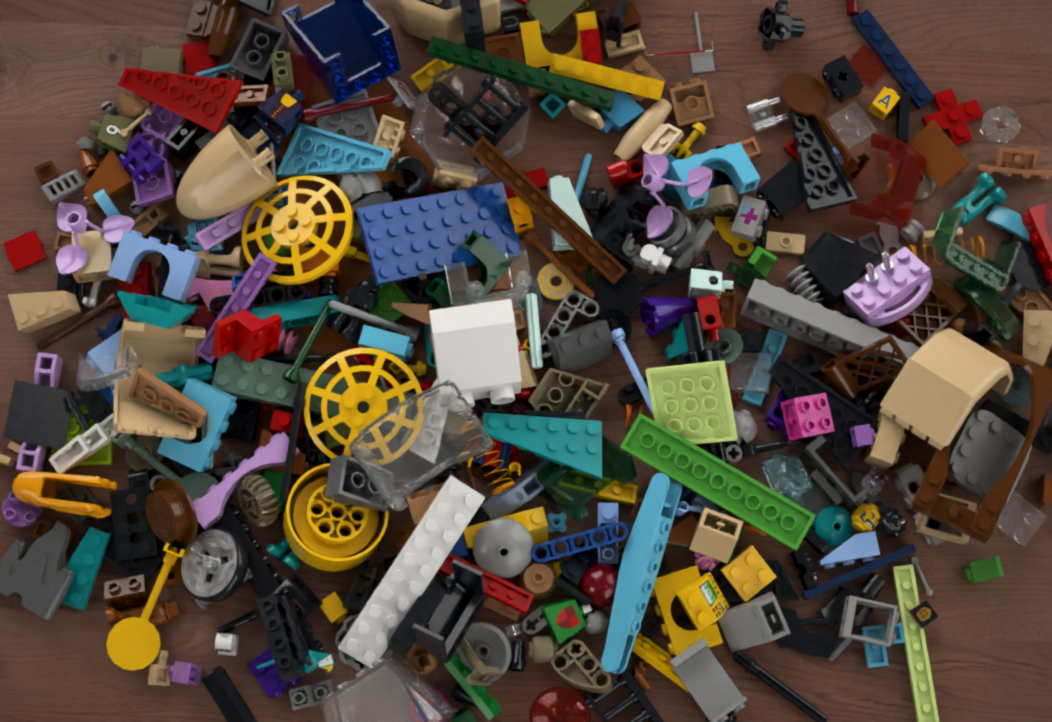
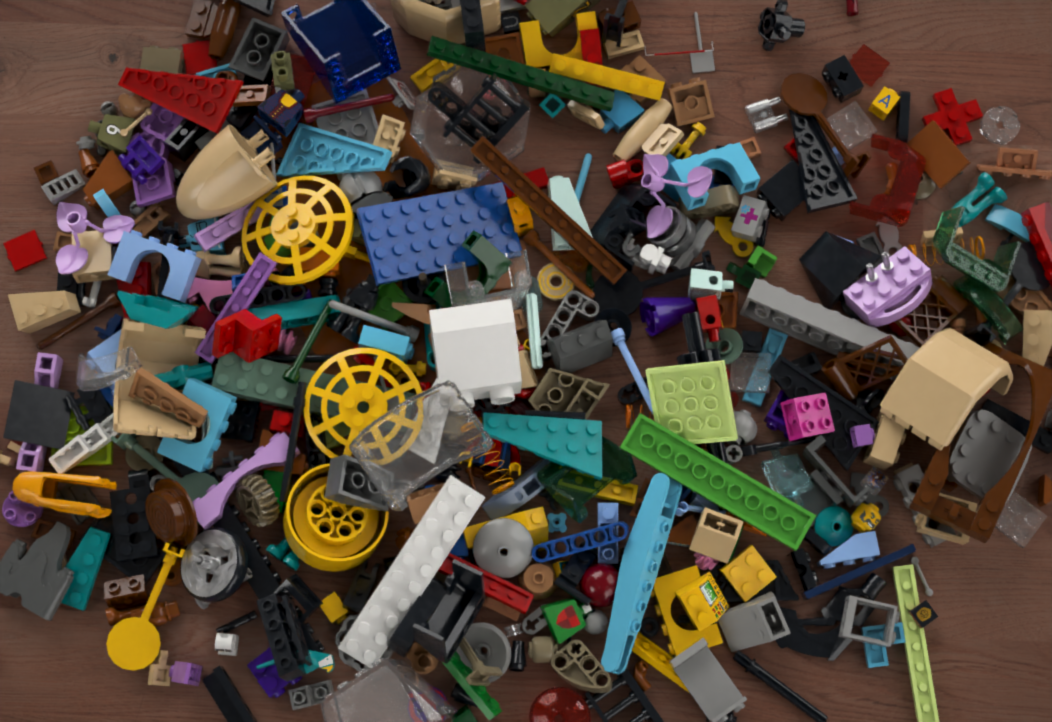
(479, 517): black tile -> none
(595, 200): black head -> none
(679, 344): teal slope -> none
(785, 243): tan plate -> none
(802, 284): light grey piece -> none
(892, 522): black head -> none
(893, 59): dark blue plate -> none
(912, 231): light grey wheel -> none
(983, 570): bright green slope -> none
(1018, 398): clear light blue plate -> none

